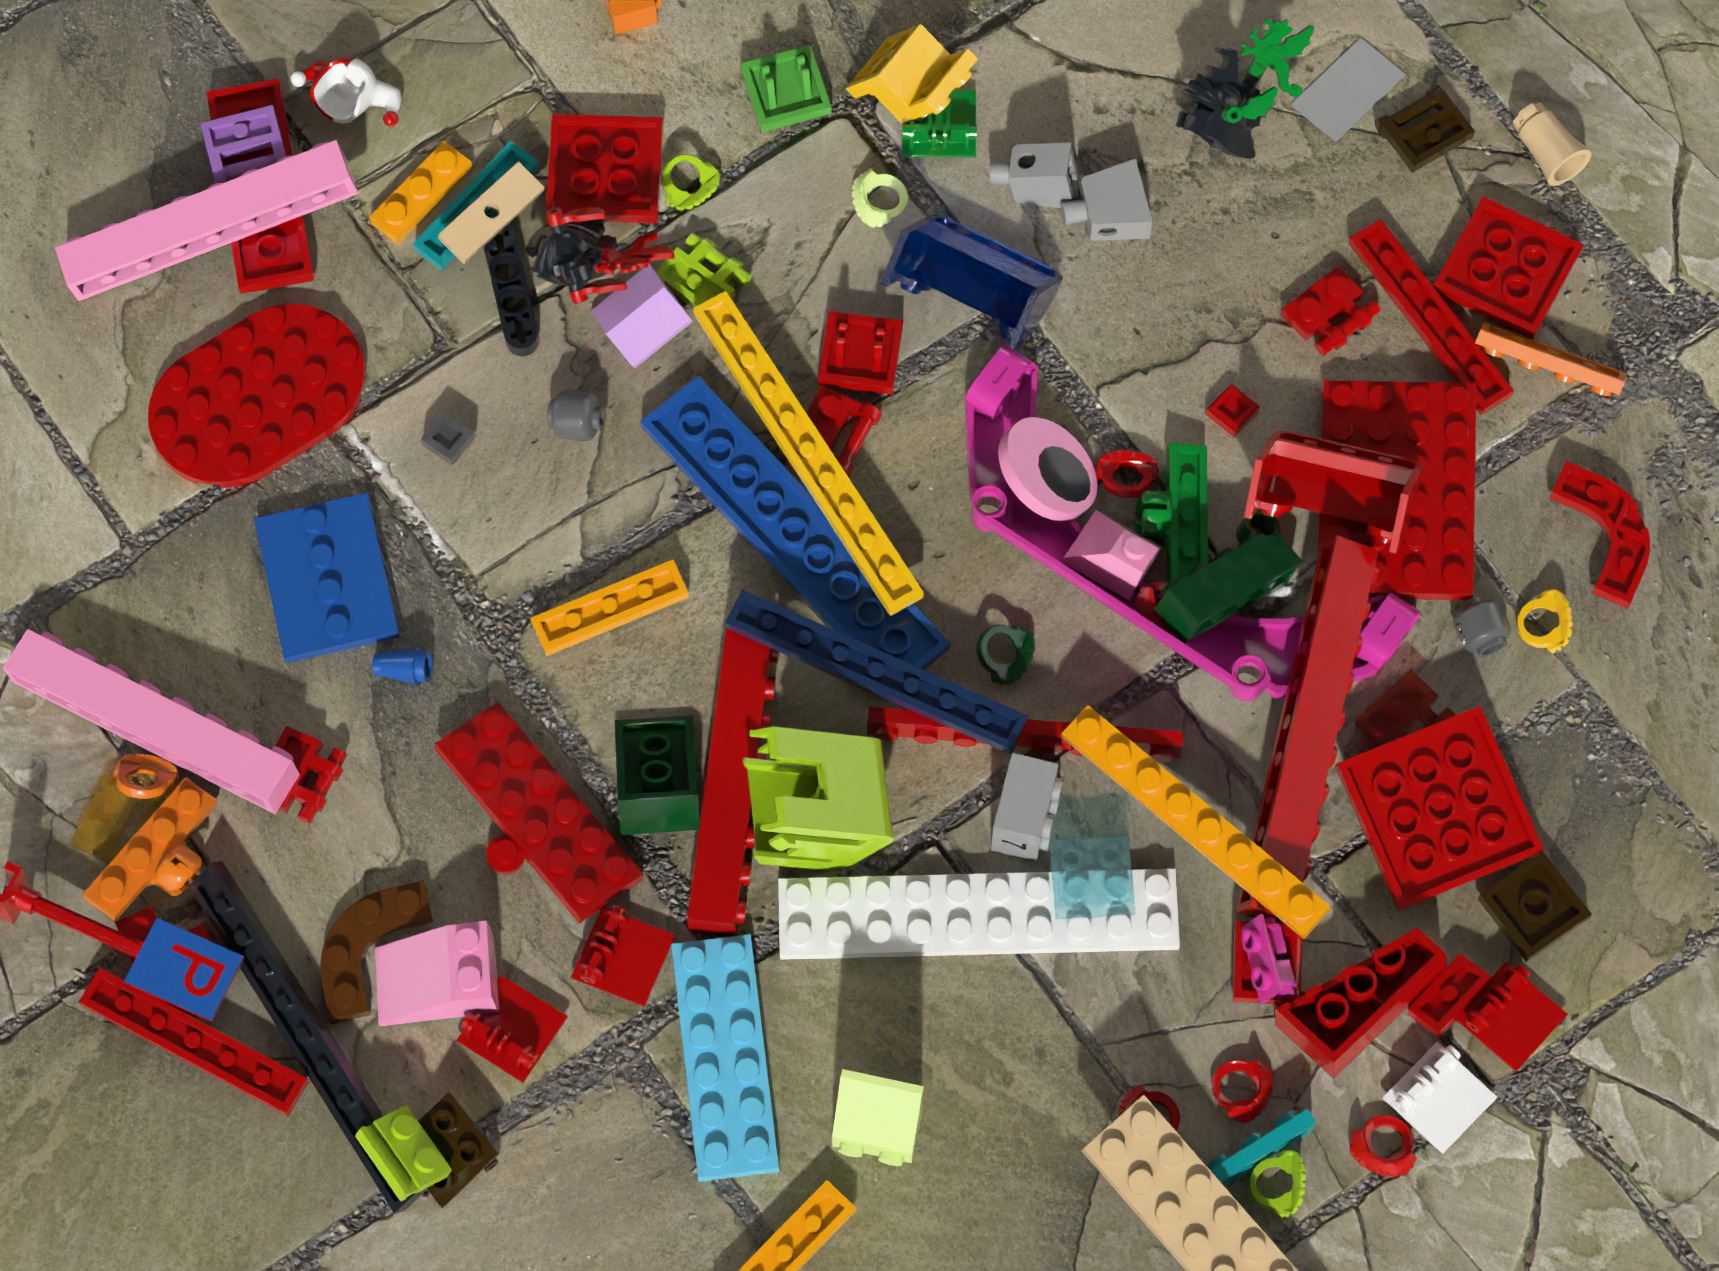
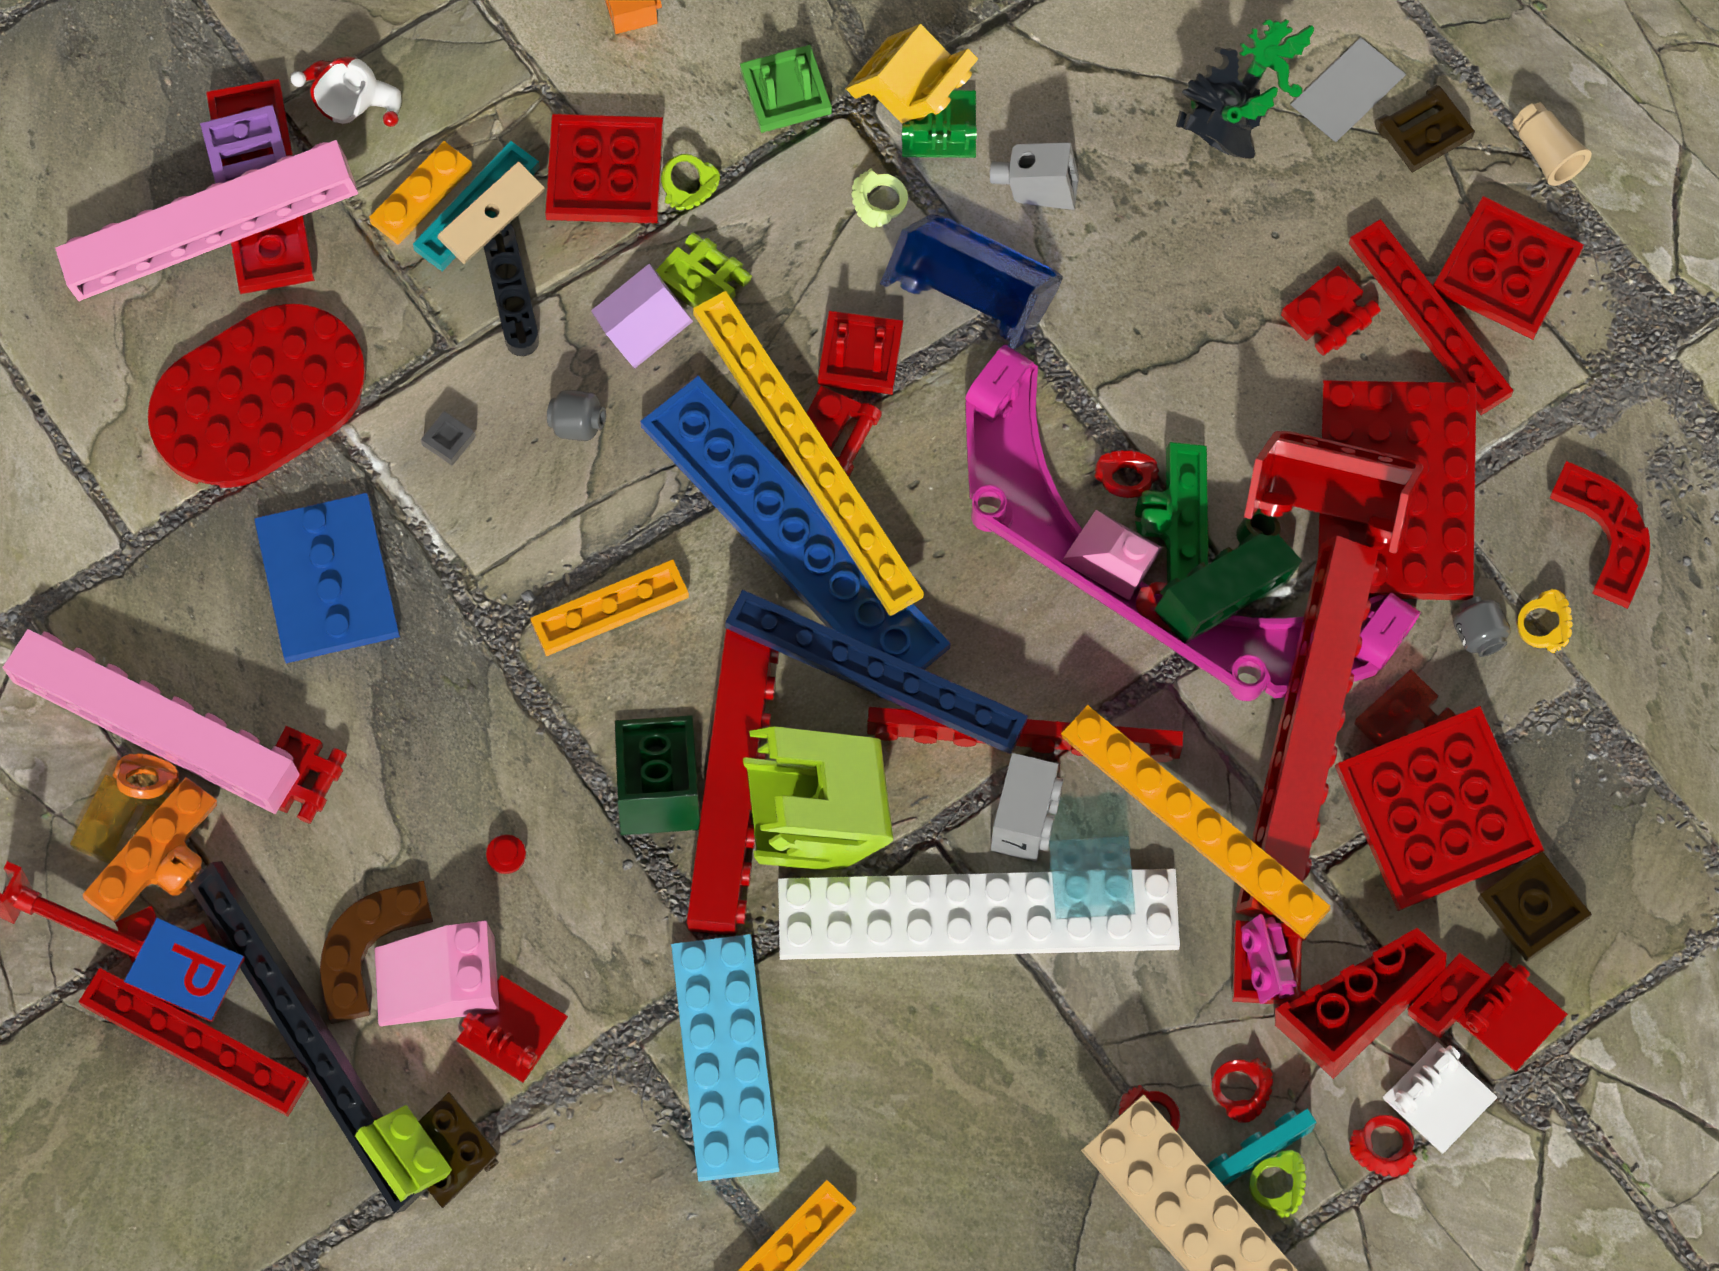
(404, 665): blue cone -> none
(538, 812): red plate -> none
(577, 246): helmet -> none
(623, 956): red hinge -> none
(877, 1117): yellowish green slope -> none
(1023, 643): dark green piece -> none
(1047, 469): bright pink piece -> none
(1111, 204): light grey torso -> none
(1232, 410): red tile -> none
(1564, 364): orange plate -> none

